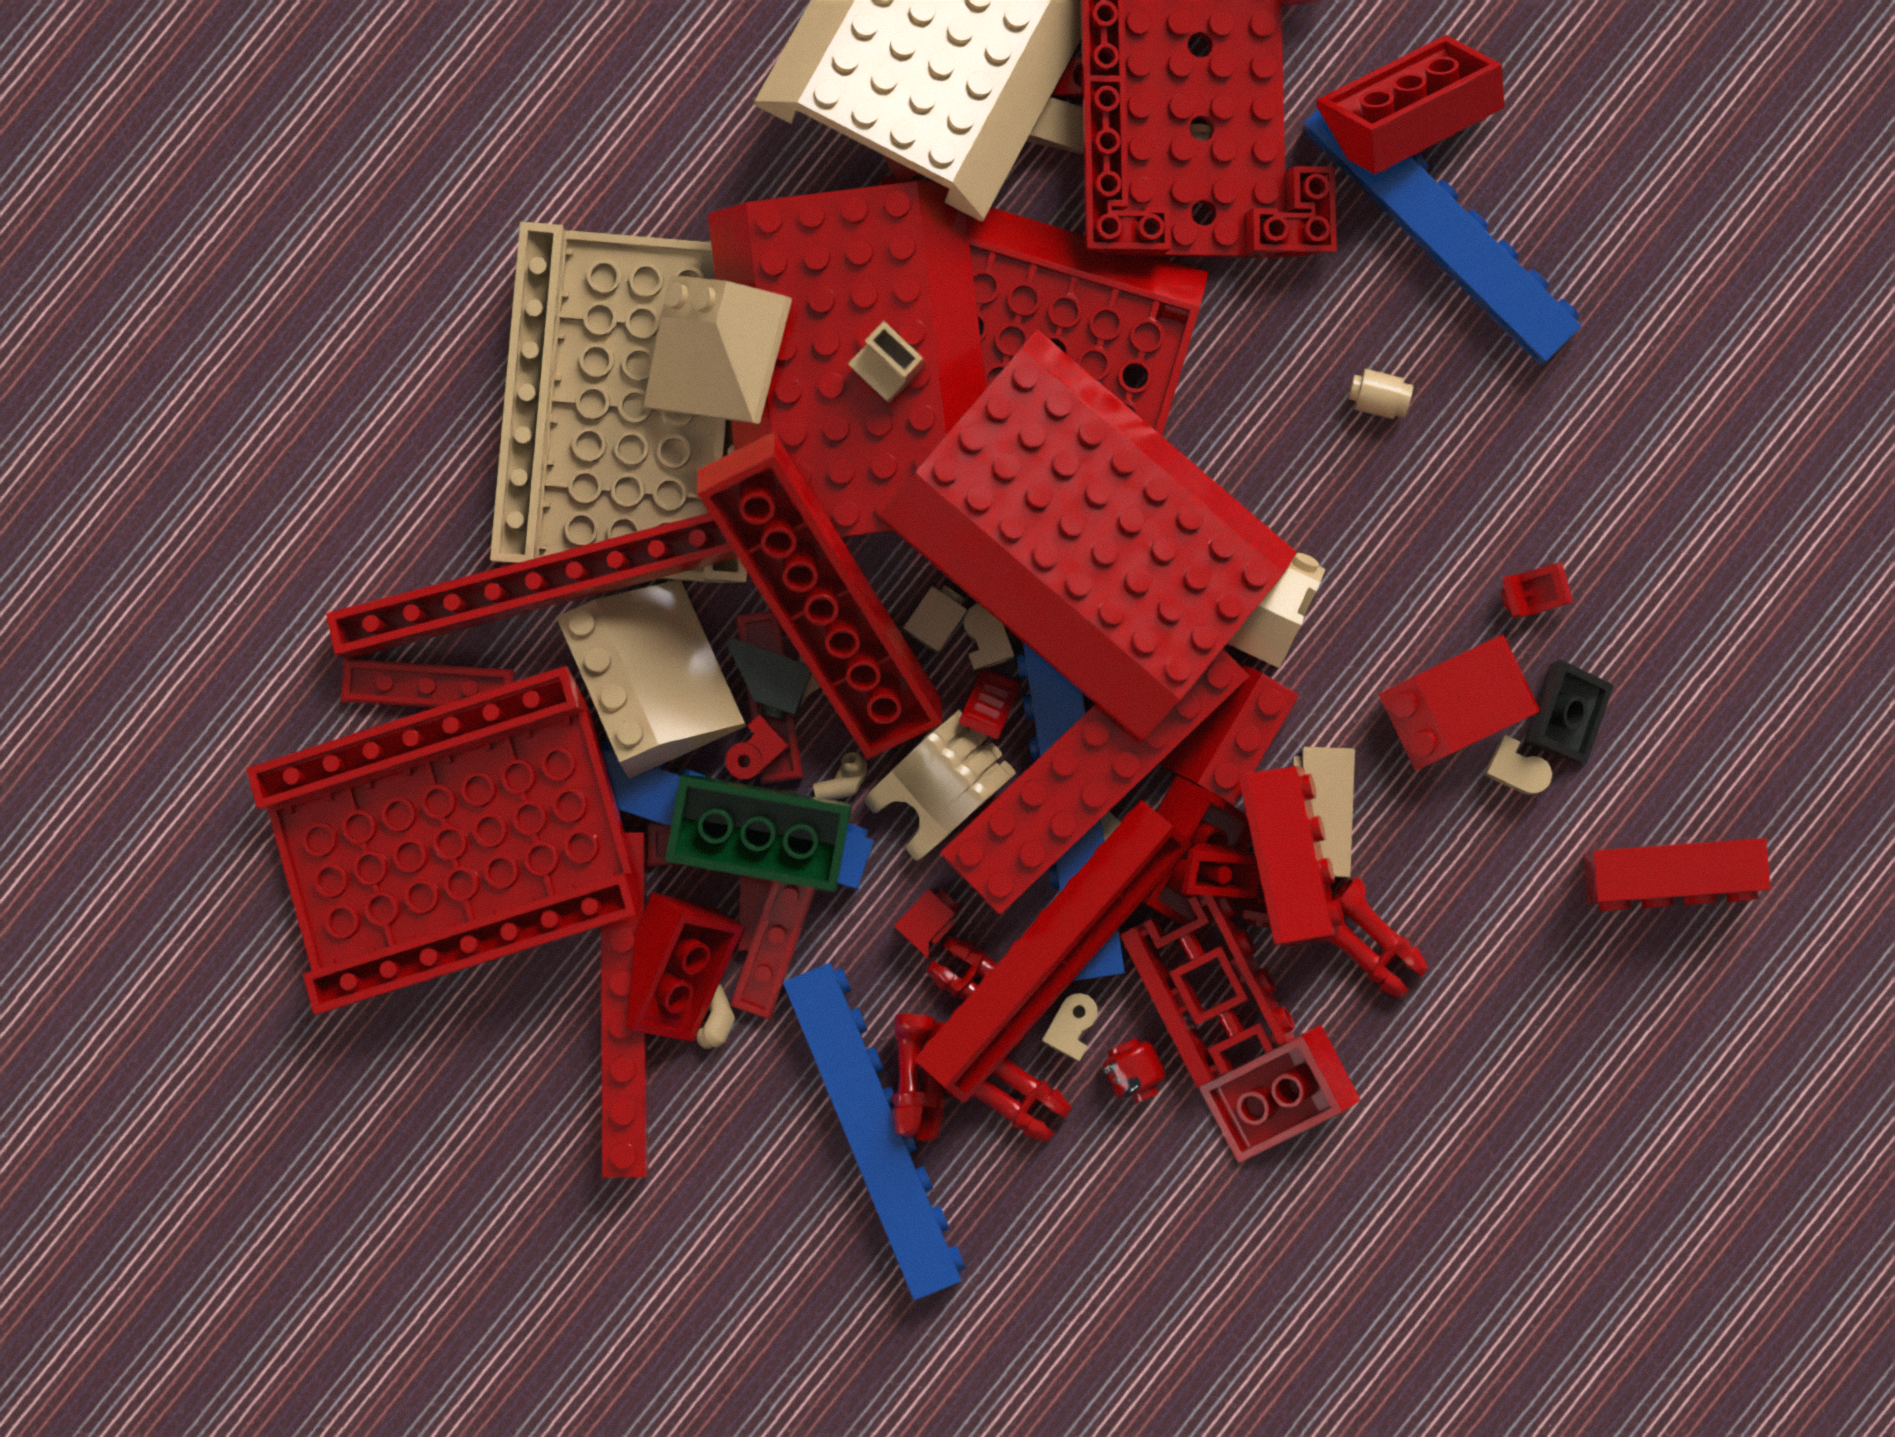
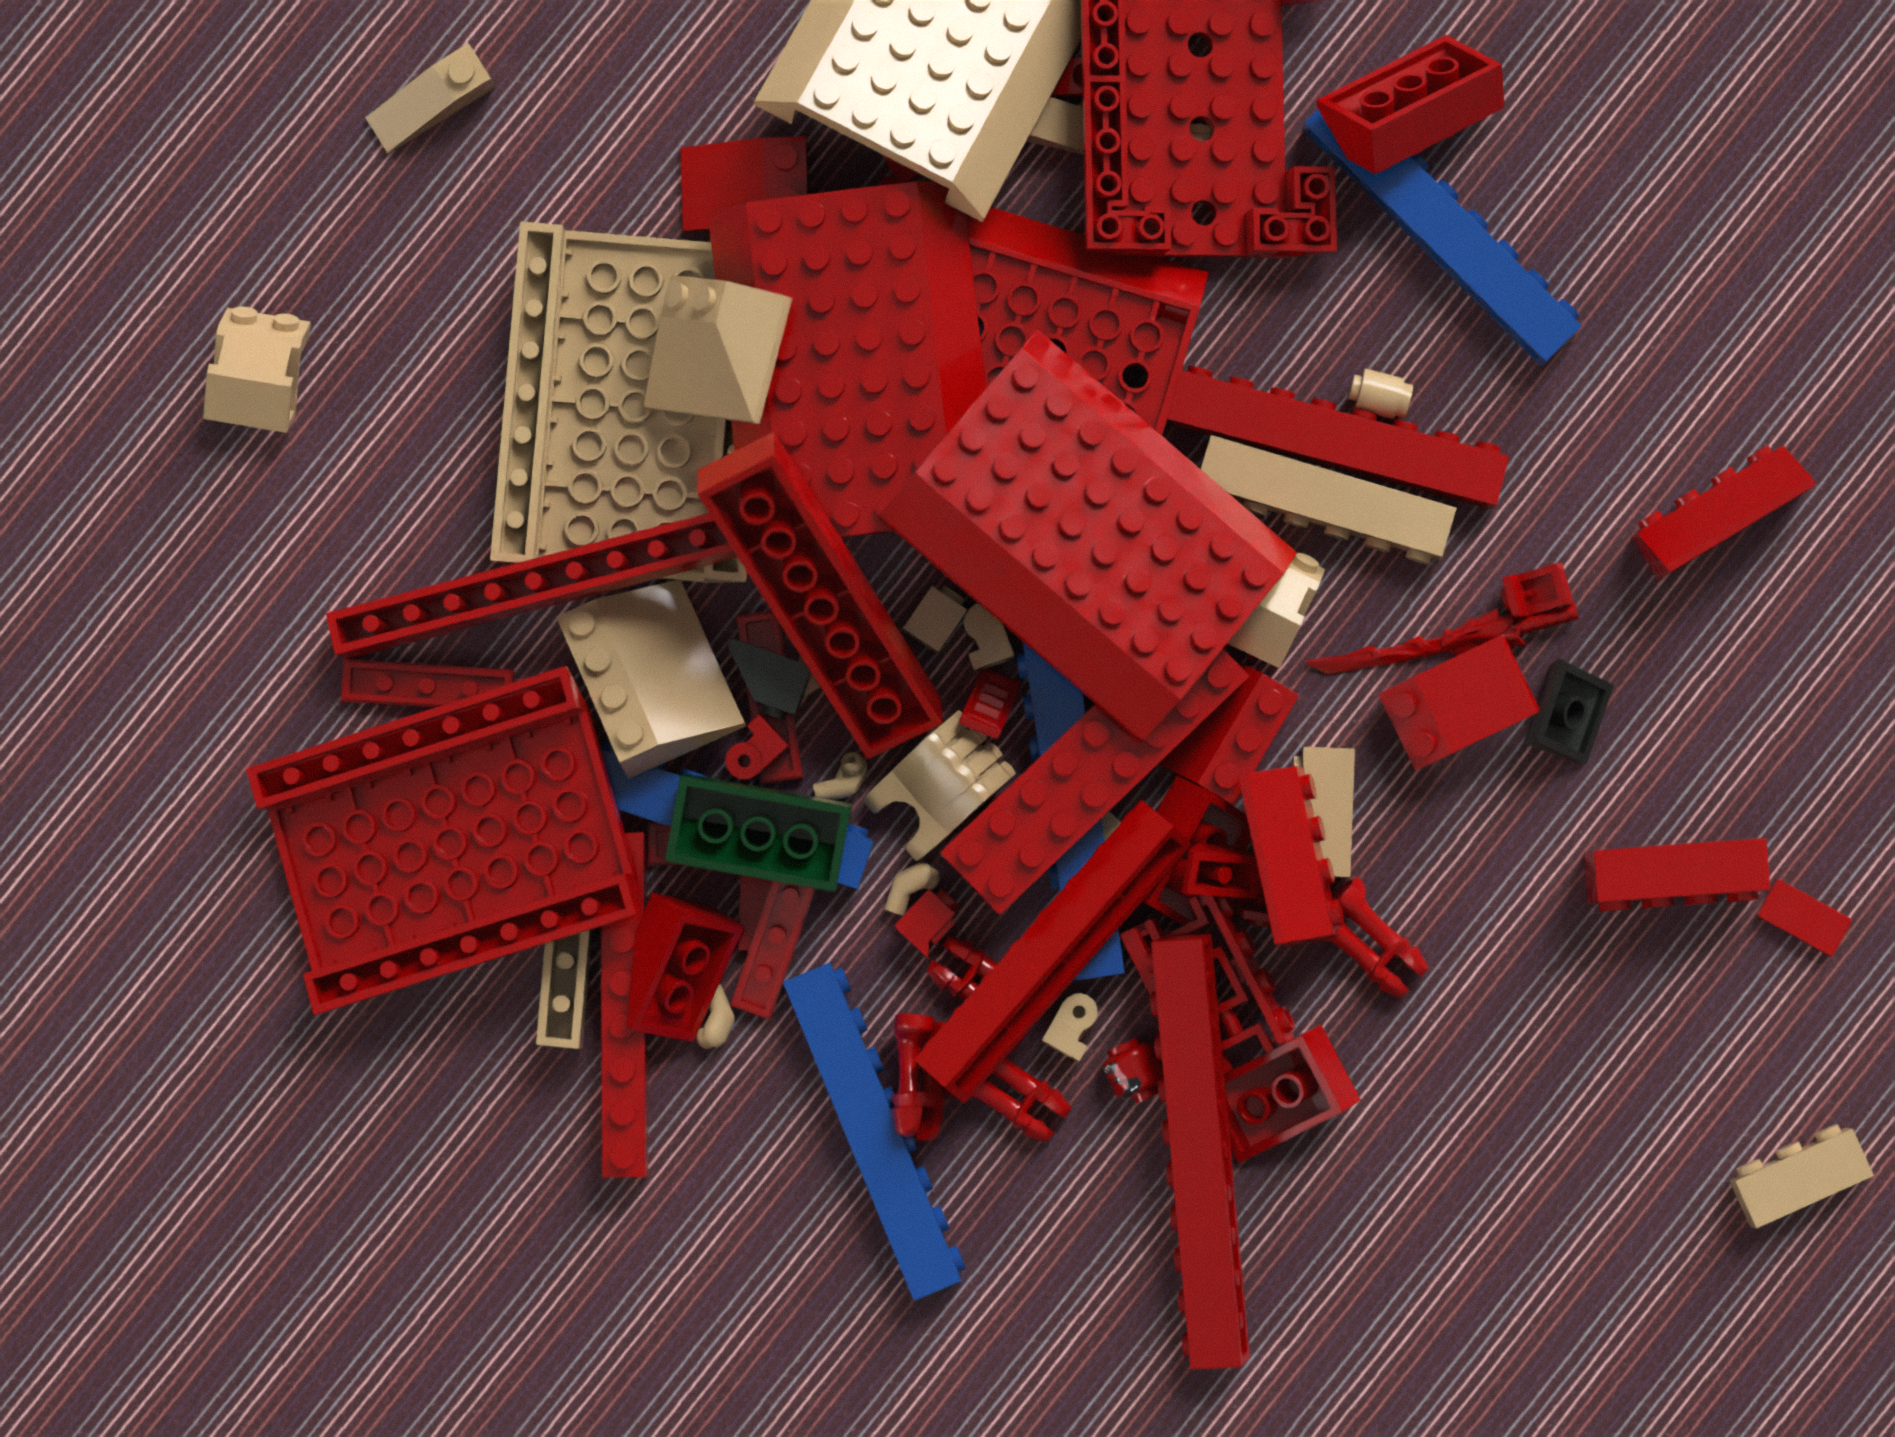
(255, 369): none -> tan piece
(430, 98): none -> tan slope
(564, 991): none -> tan brick
(740, 172): none -> red slope
(887, 362): tan piece -> none
(908, 882): none -> tan arm
(1199, 1151): none -> red brick
(1329, 500): none -> tan brick
(1338, 439): none -> red brick
(1466, 637): none -> red sword
(1518, 772): tan leg -> none
(1721, 511): none -> red slope
(1800, 1175): none -> tan brick
(1804, 917): none -> red tile

